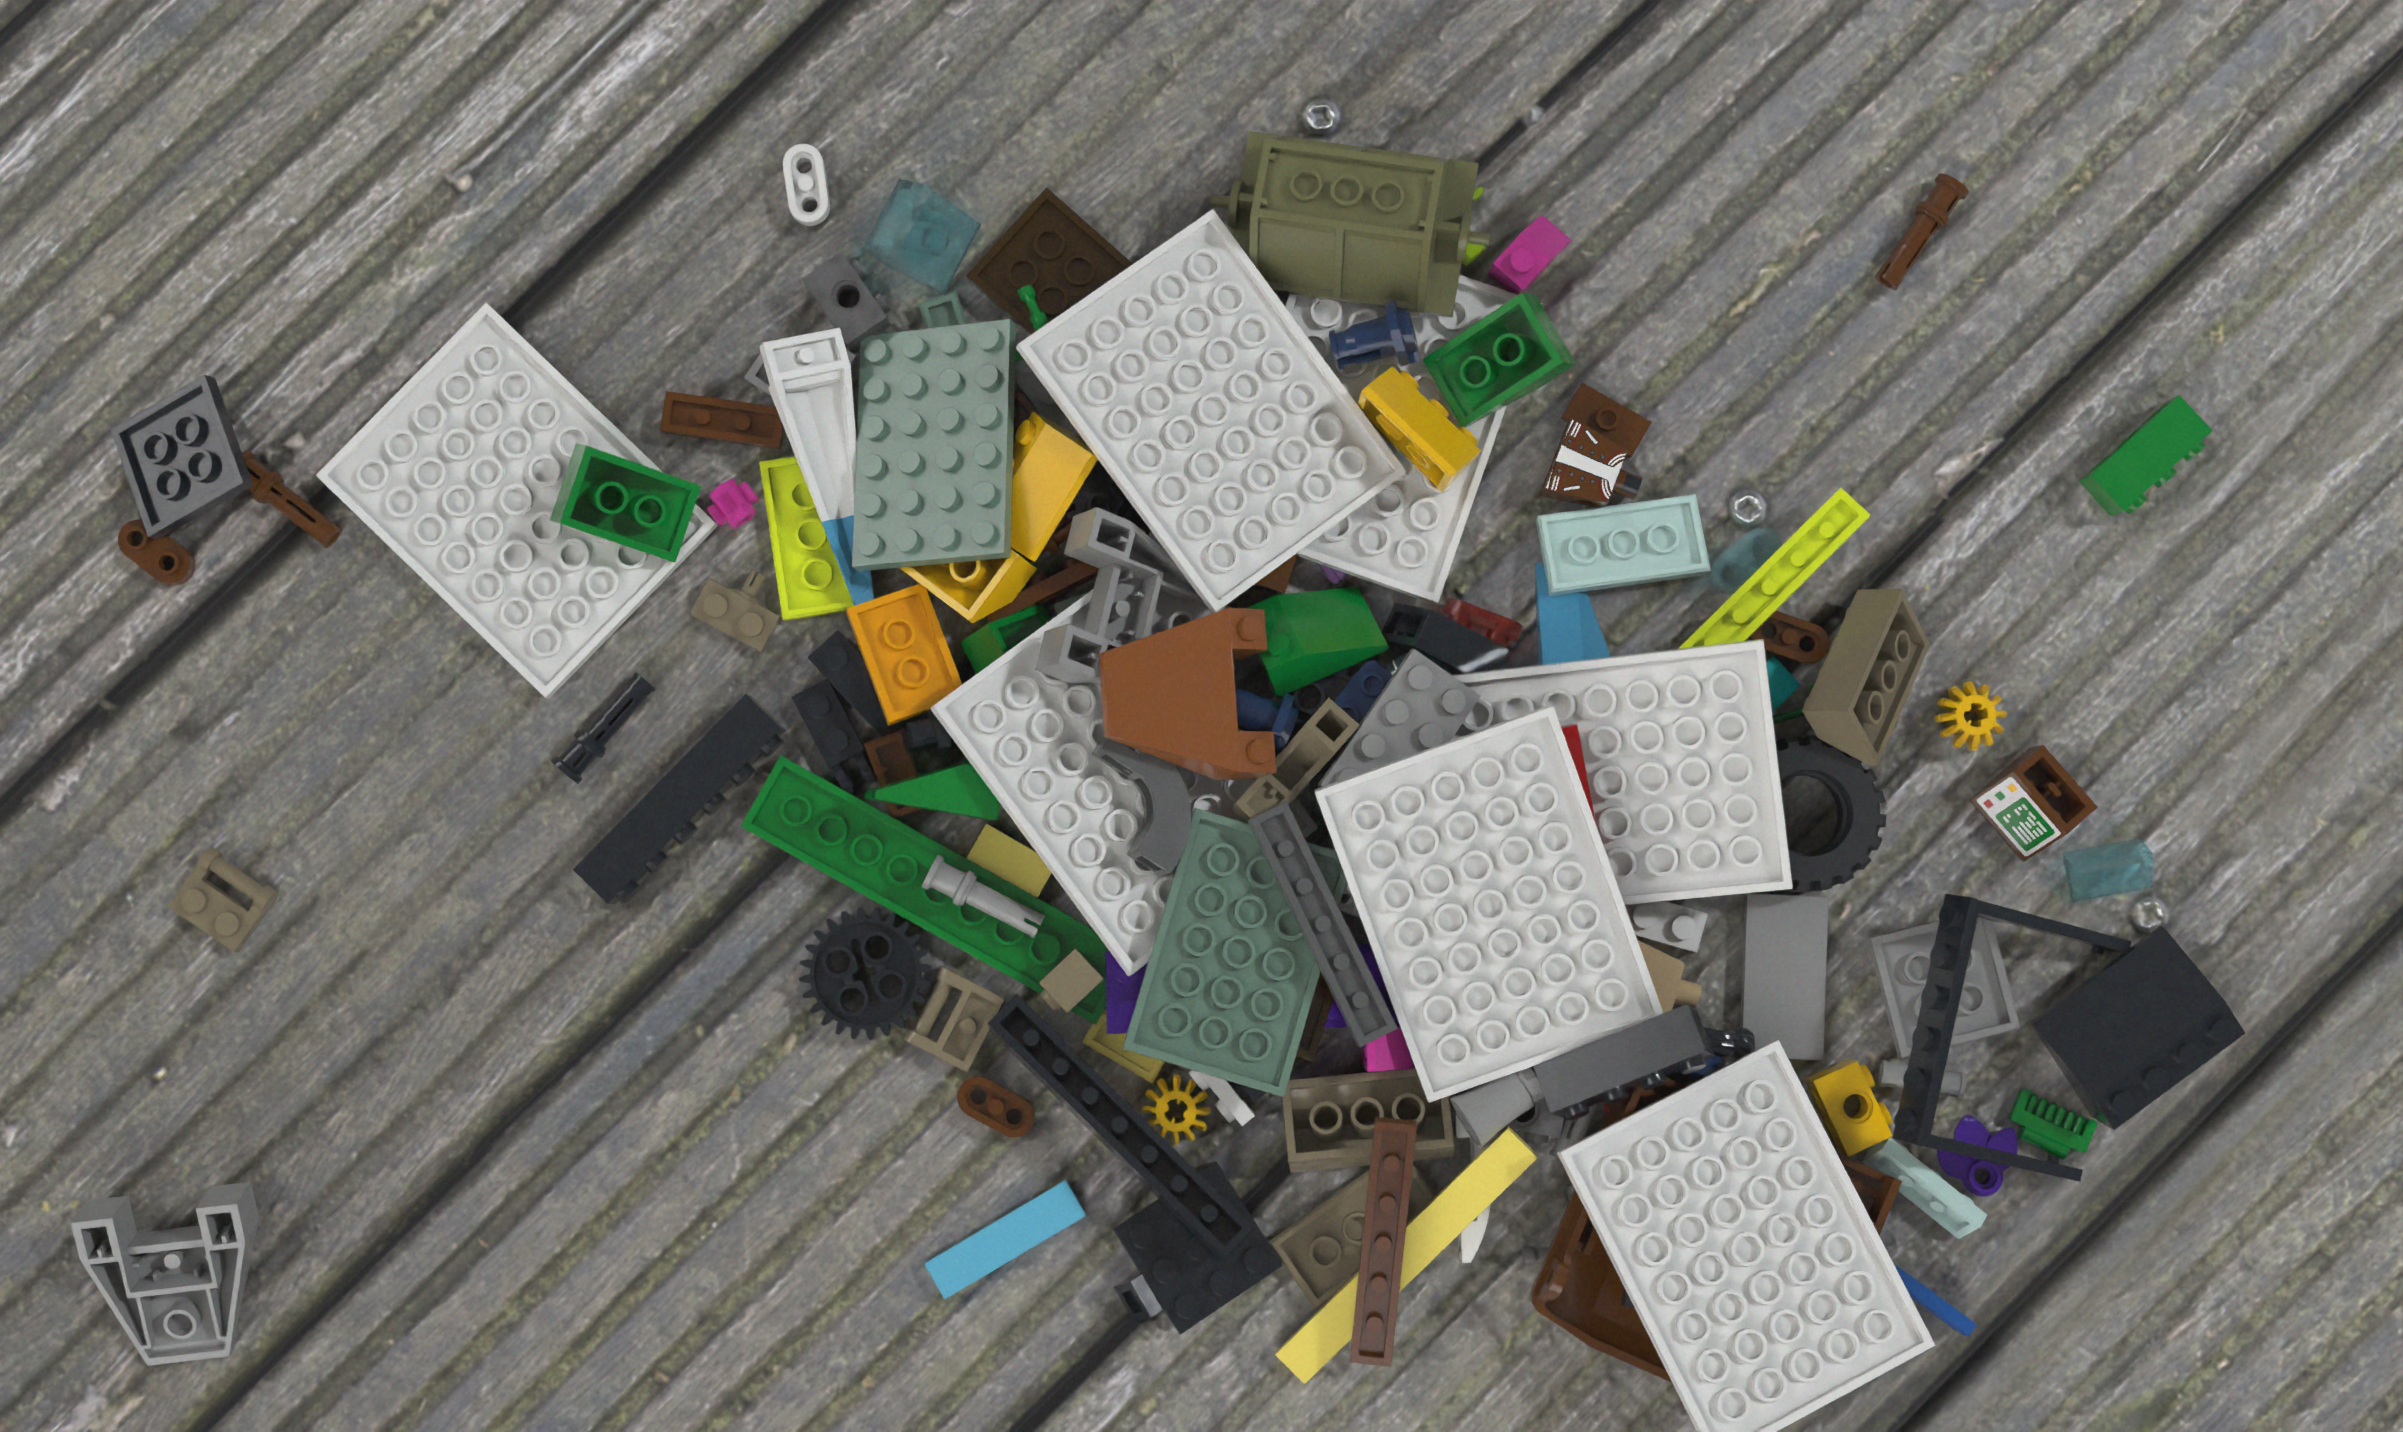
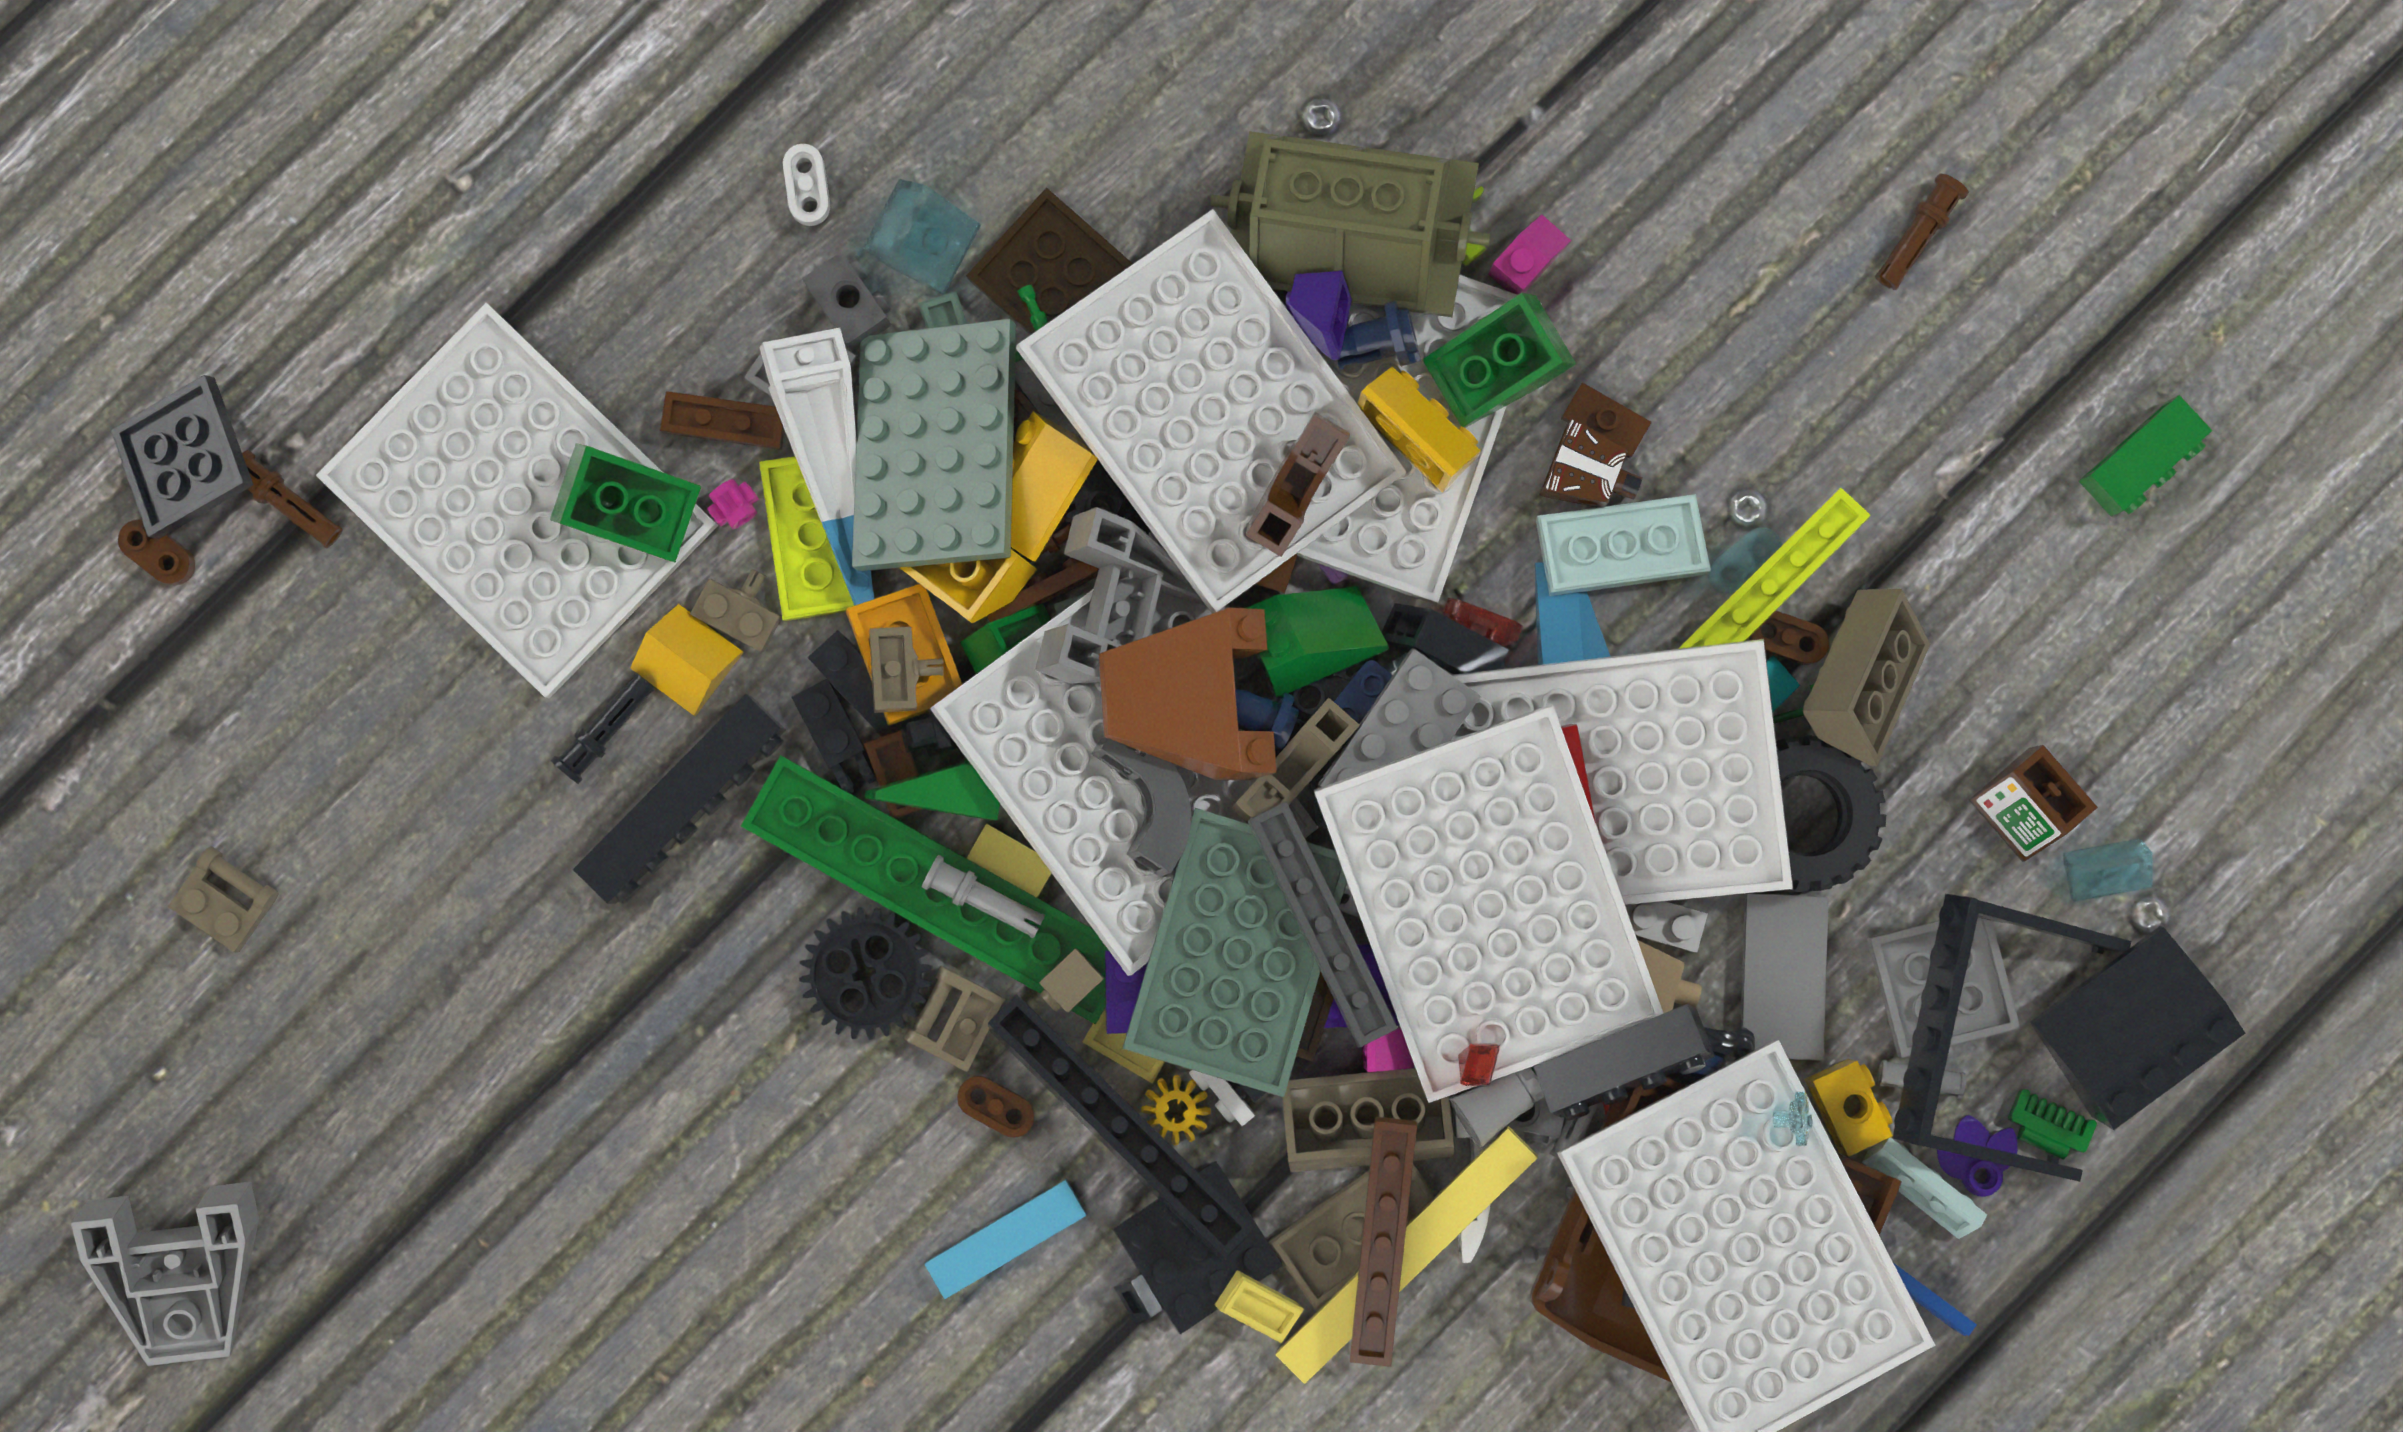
(685, 659): none -> yellow slope
(897, 669): none -> dark tan plate
(1259, 1306): none -> light yellow tile
(1295, 483): none -> reddish brown arch
(1321, 309): none -> dark purple slope
(1478, 1063): none -> clear red slope
(1796, 1118): none -> clear light blue plant
(1973, 701): yellow gear -> none

